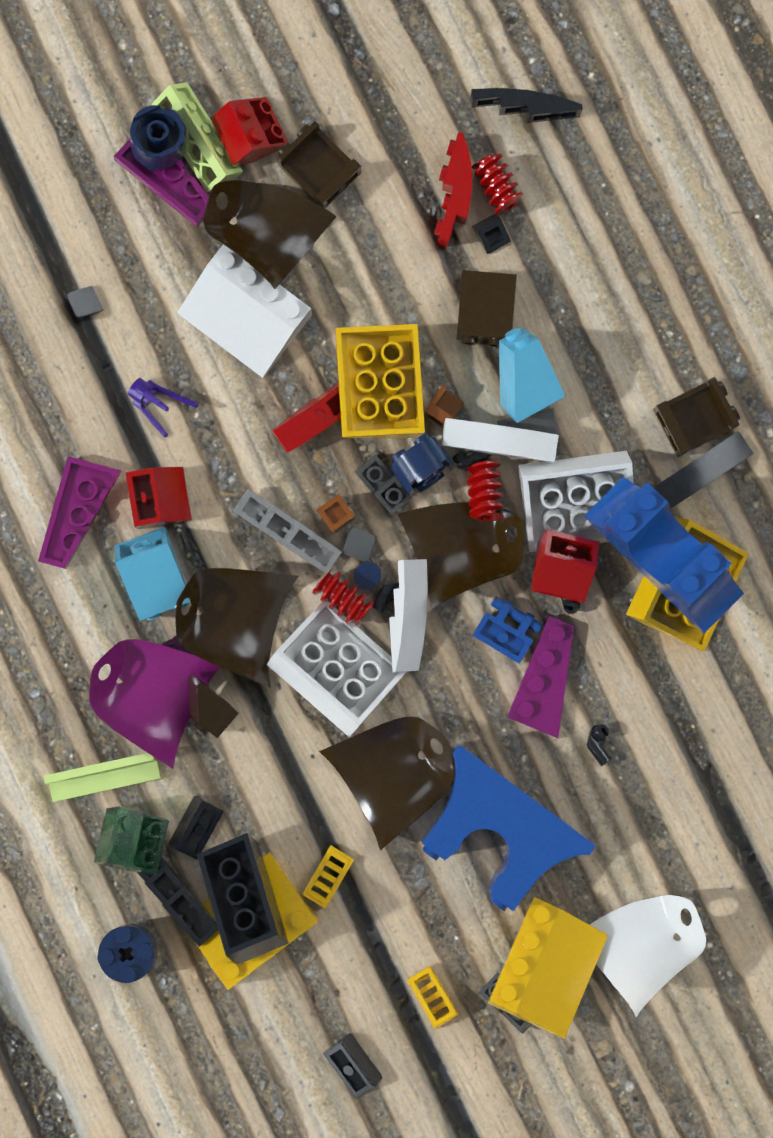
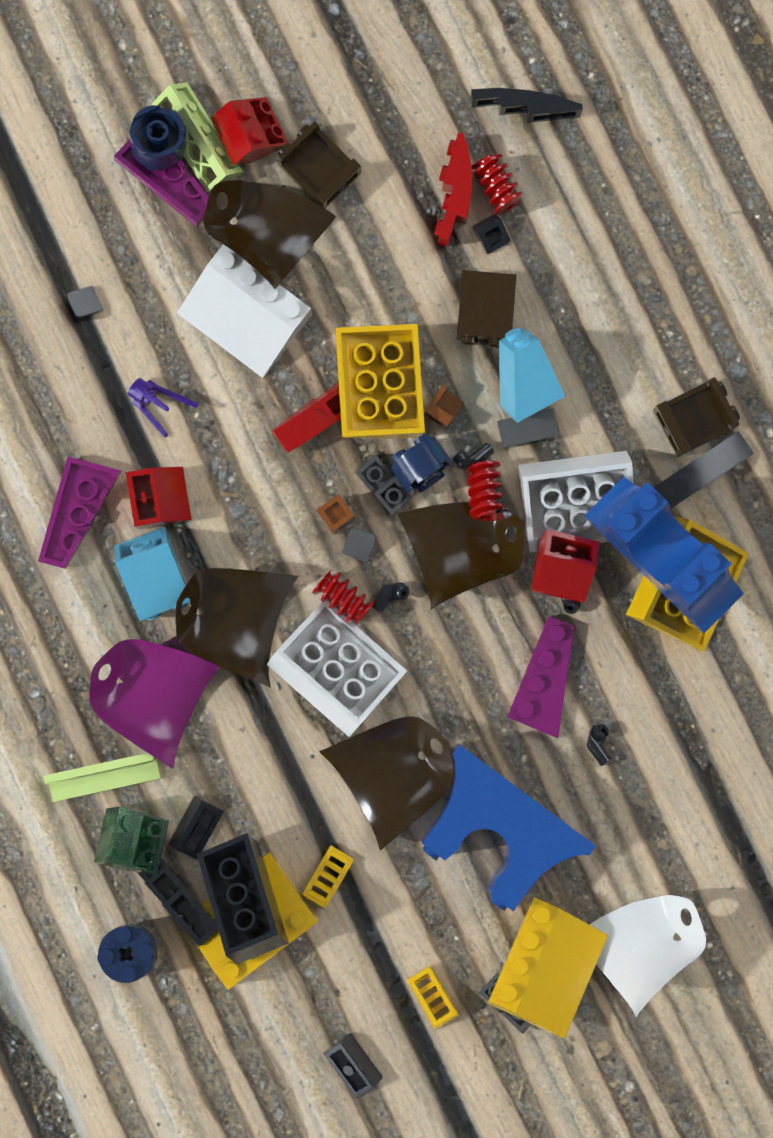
(209, 708): dark brown slope -> none
(287, 531): light grey slope -> none
(367, 575): dark blue tile -> none
(409, 623): white slope -> none
(499, 440): white slope -> none
(504, 637): blue plate -> none

